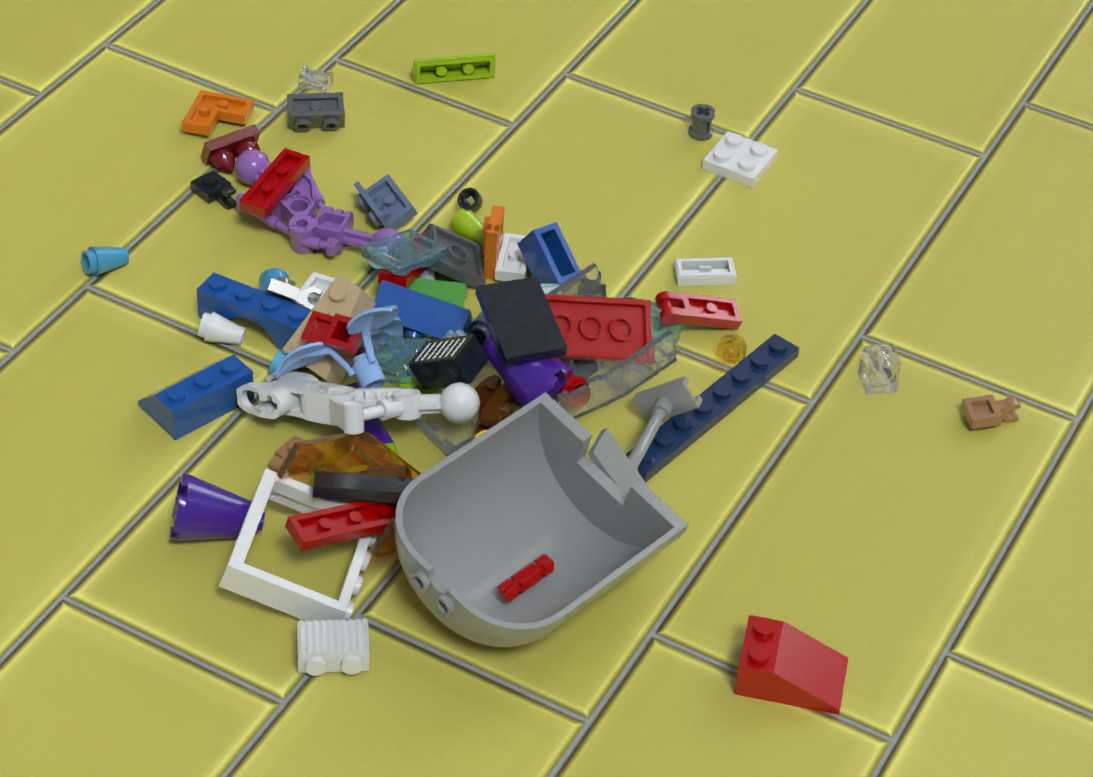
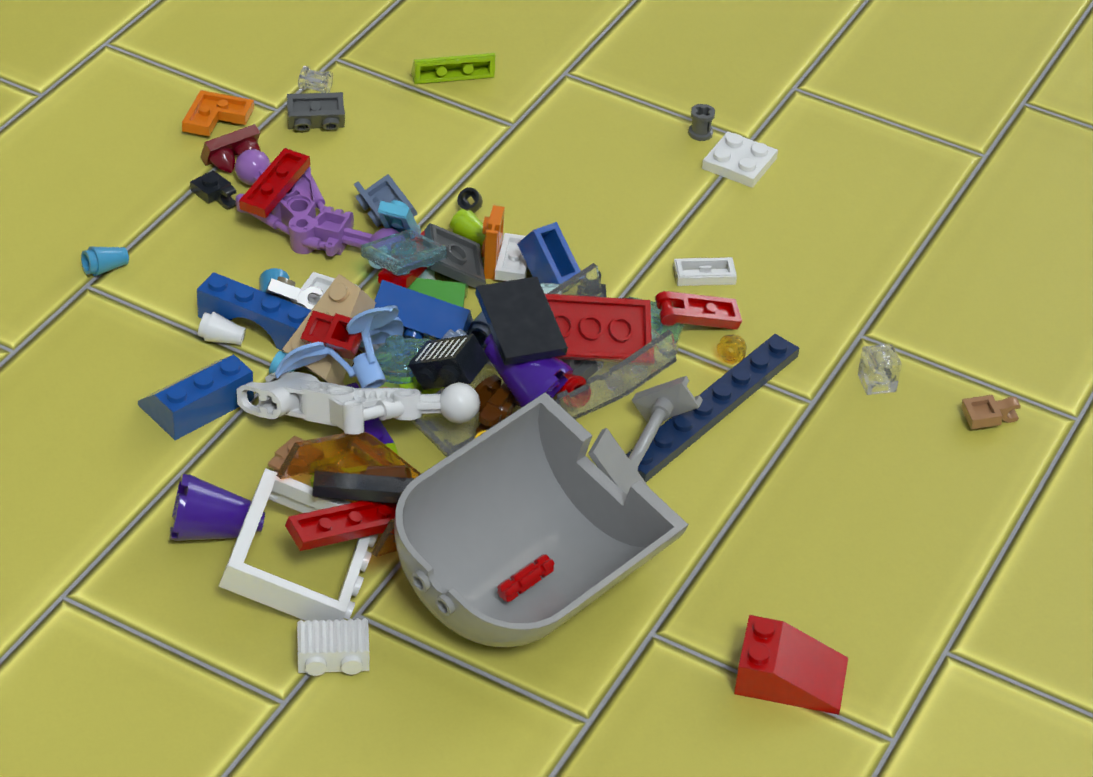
(397, 216): none -> medium azure hinge

